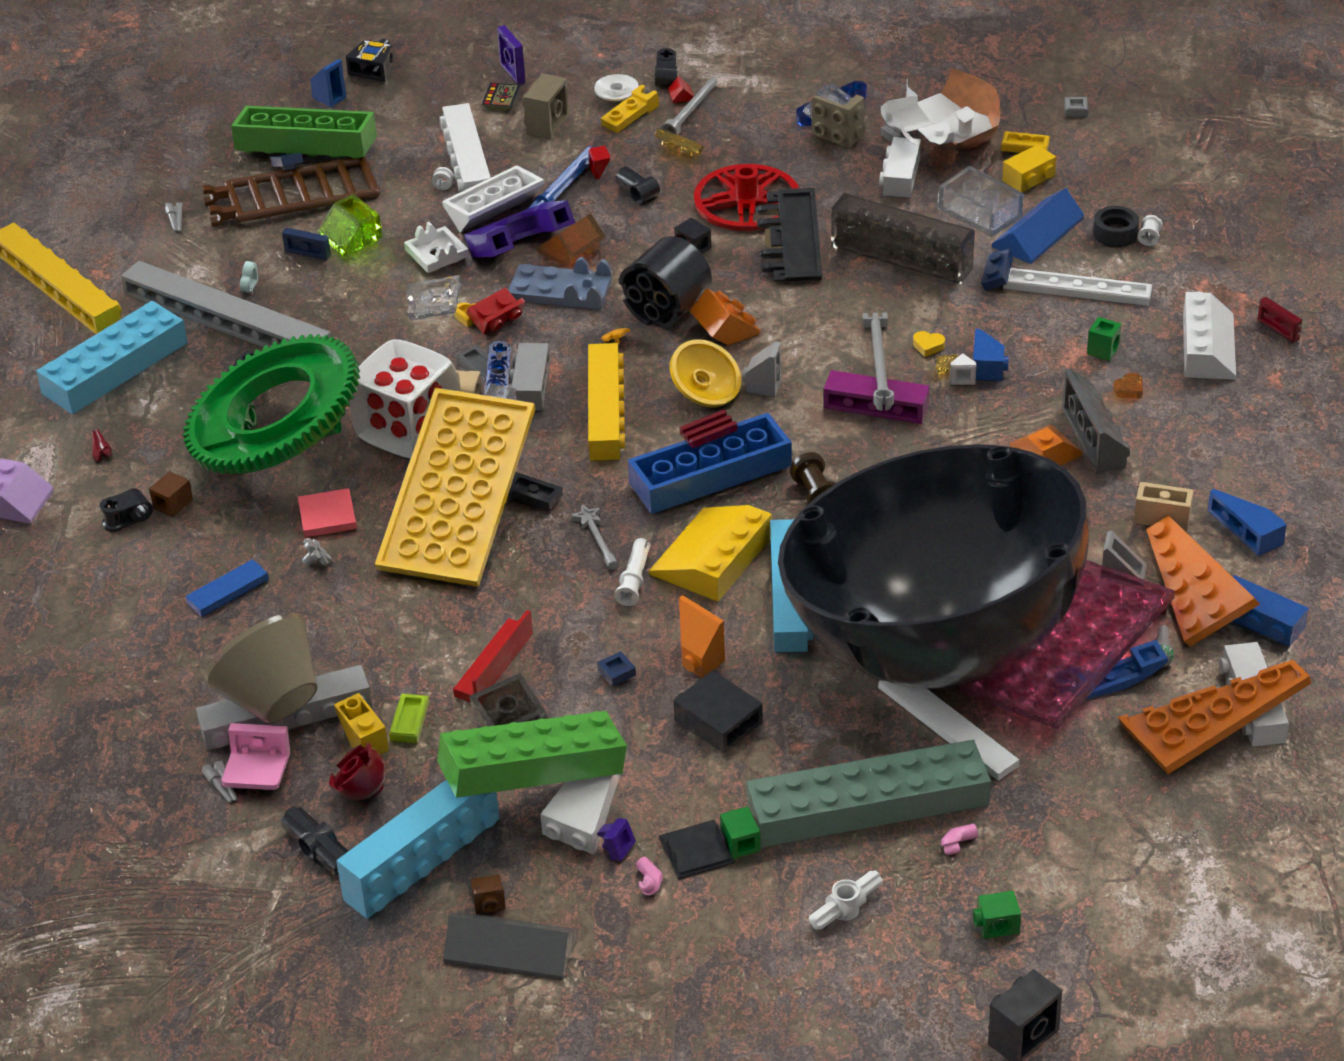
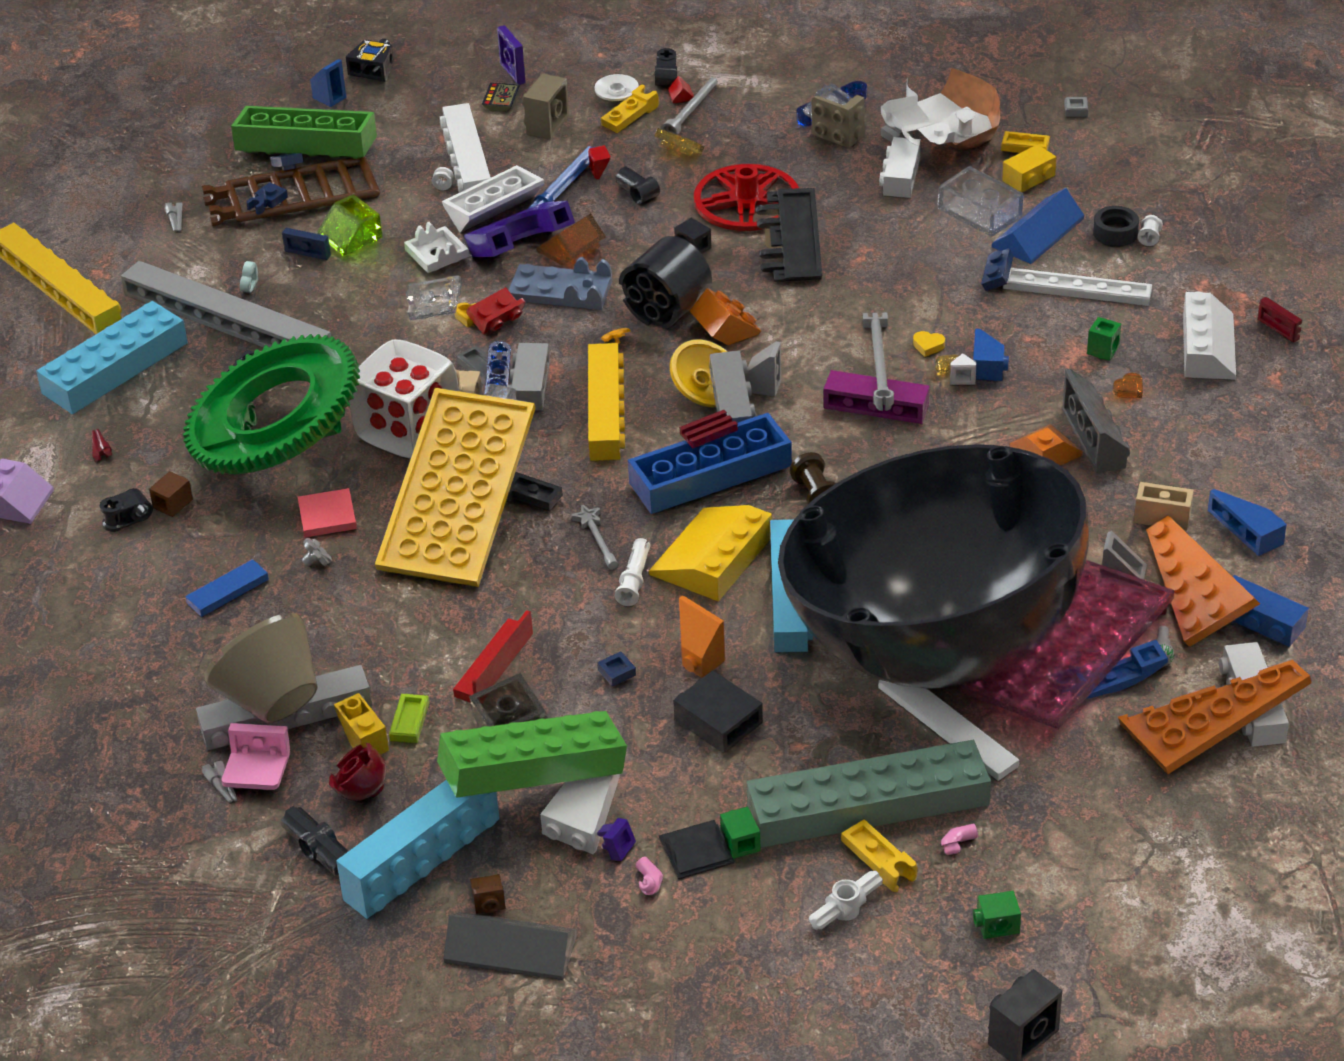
(269, 196): none -> dark blue plate
(729, 385): none -> light grey brick
(879, 854): none -> yellow plate
(902, 238): clear smoke brick -> none

